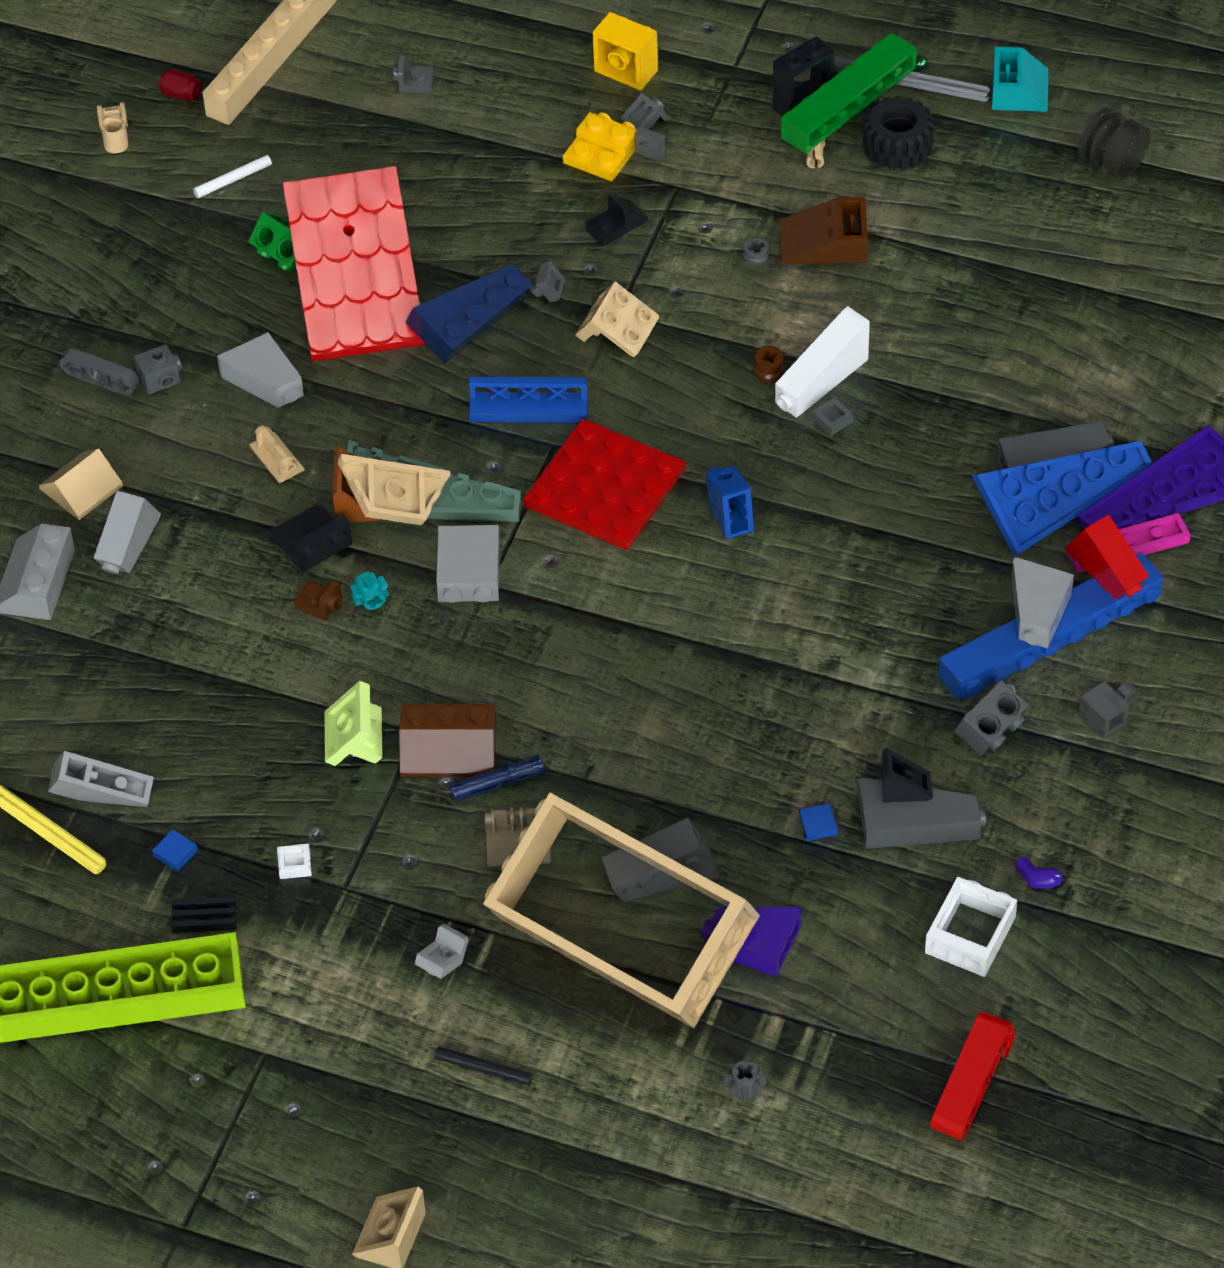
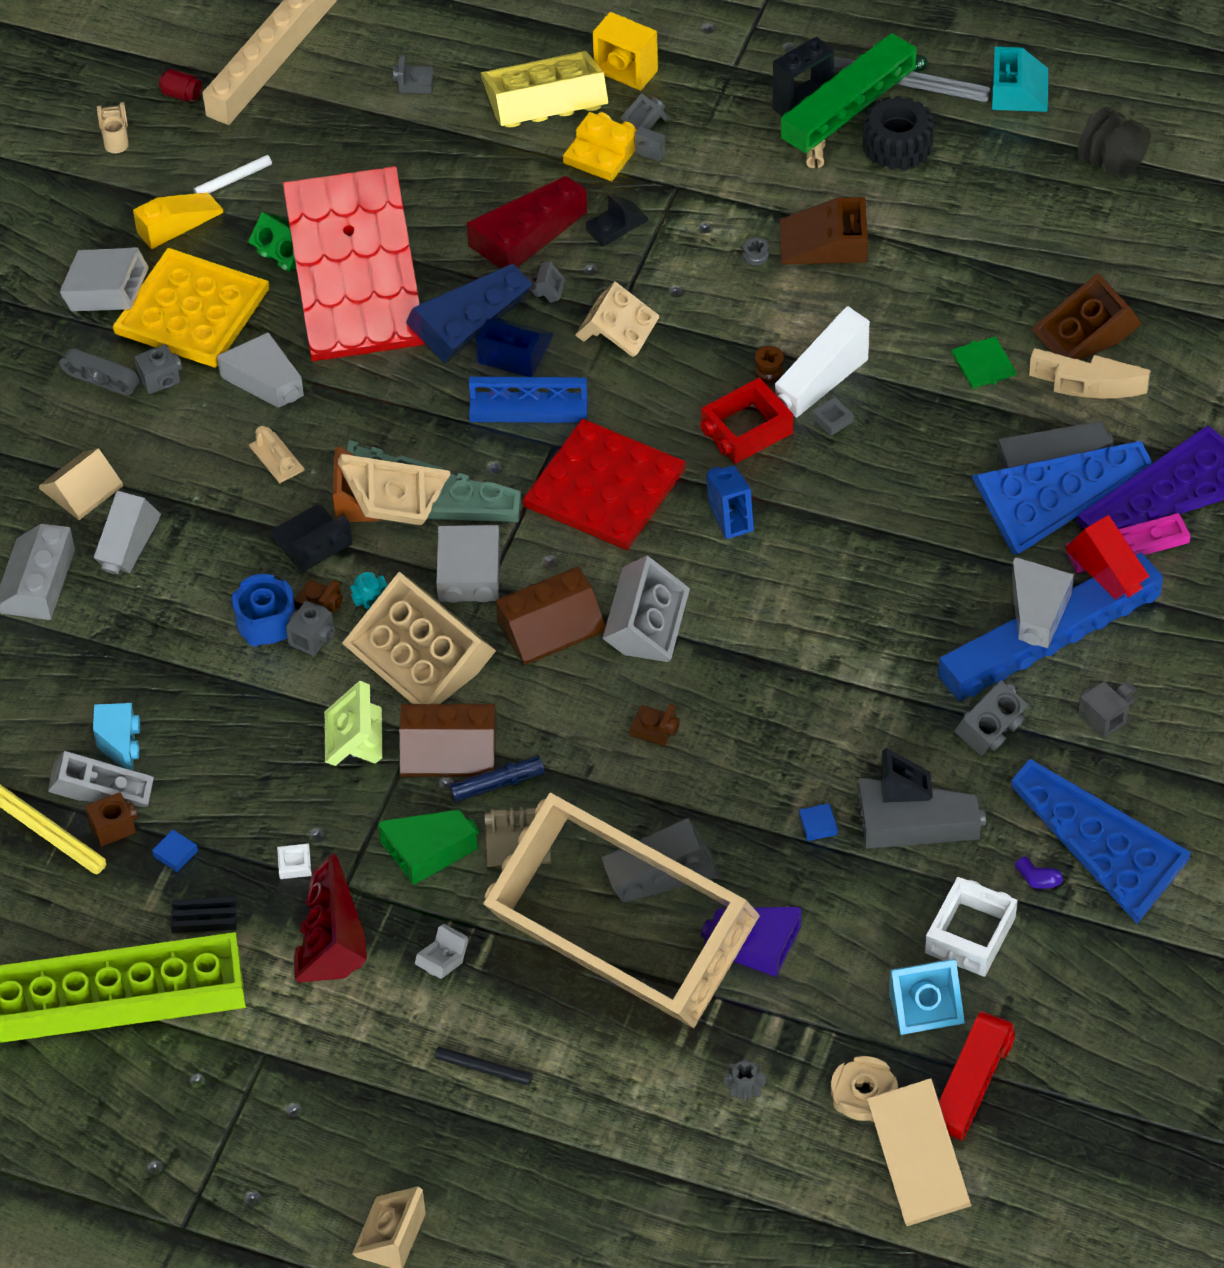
(101, 822): none -> reddish brown brick
(104, 279): none -> light grey brick
(115, 732): none -> medium azure slope
(172, 216): none -> yellow slope
(191, 307): none -> yellow plate
(263, 609): none -> blue brick
(310, 628): none -> dark grey brick
(332, 931): none -> dark red wedge
(417, 644): none -> tan slope
(428, 842): none -> green slope
(511, 346): none -> clear blue slope
(527, 223): none -> dark red wedge
(545, 88): none -> light yellow slope
(550, 615): none -> reddish brown slope
(646, 611): none -> light grey slope
(655, 724): none -> reddish brown bracket
(756, 392): none -> red window
(854, 1074): none -> tan plate
(919, 1152): none -> tan tile
(926, 996): none -> medium azure slope
(983, 362): none -> green piece
(1087, 321): none -> reddish brown slope
(1098, 379): none -> tan slope
(1116, 849): none -> blue wing

